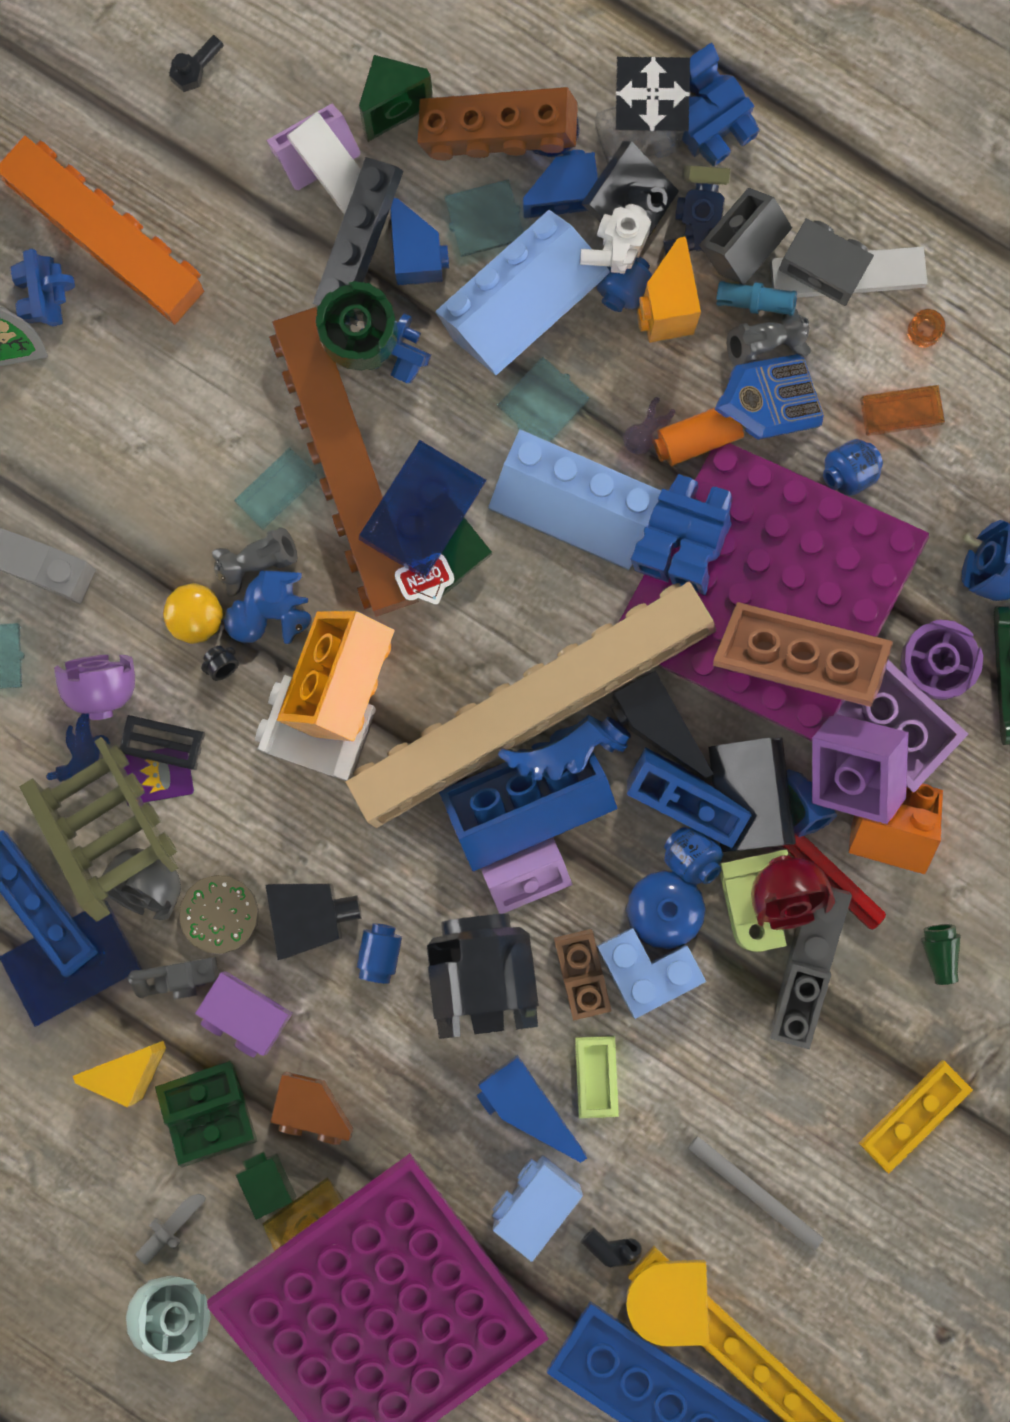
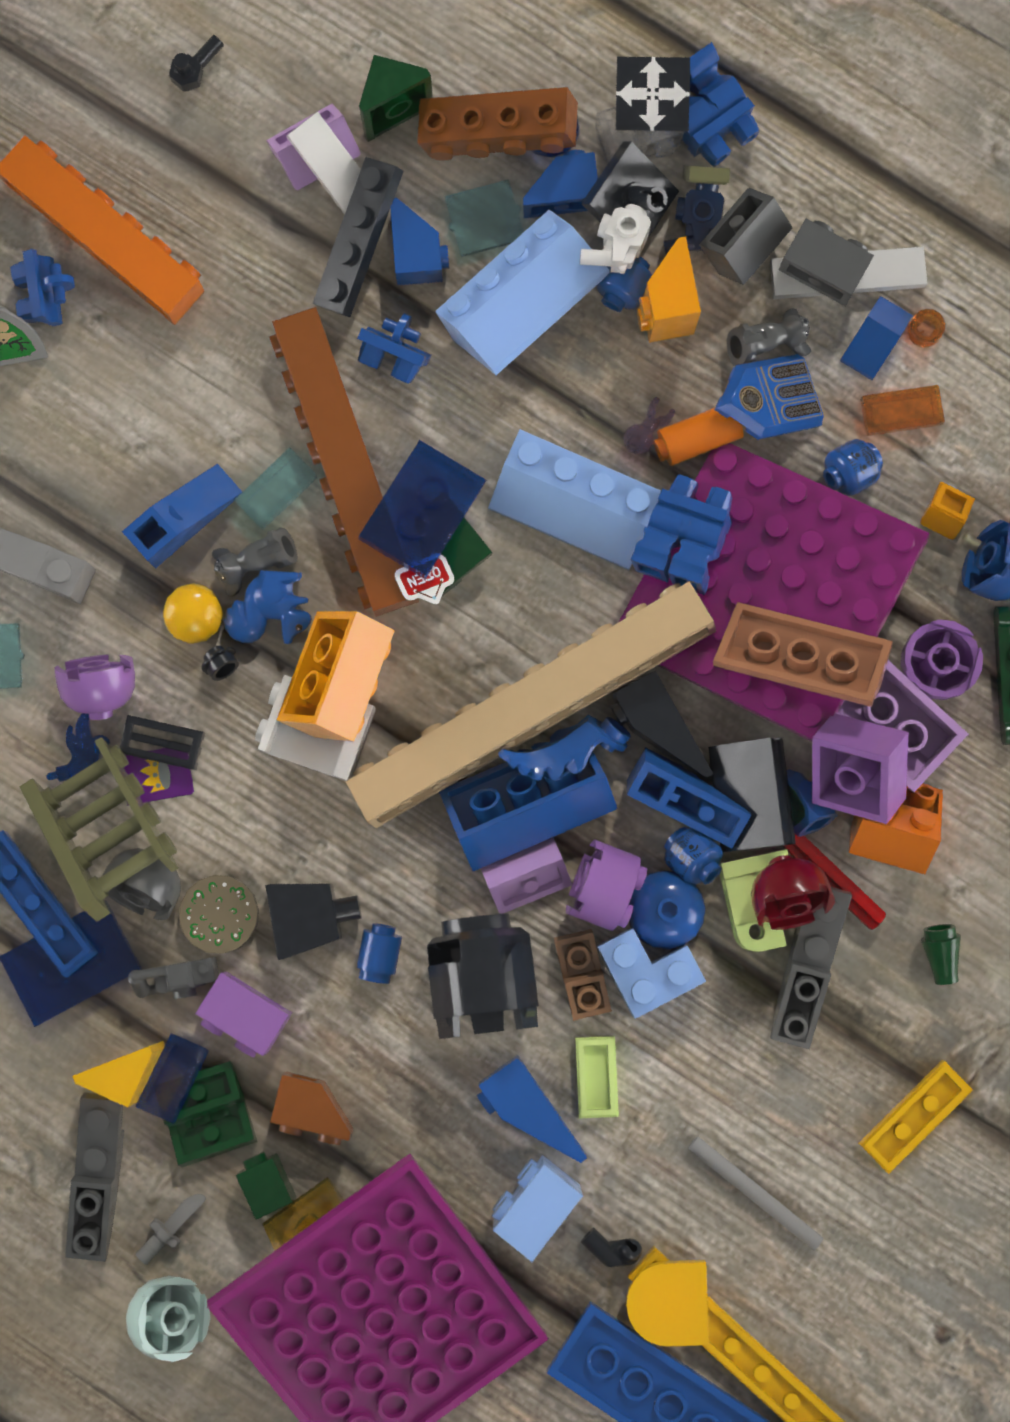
(95, 1178): none -> dark grey slope
(172, 1078): none -> clear blue tile
(181, 515): none -> blue slope
(347, 306): dark green brick -> none
(543, 401): clear light blue piece -> none
(606, 886): none -> medium lavender brick
(756, 298): dark azure pin -> none
(876, 338): none -> blue slope
(947, 511): none -> light orange slope

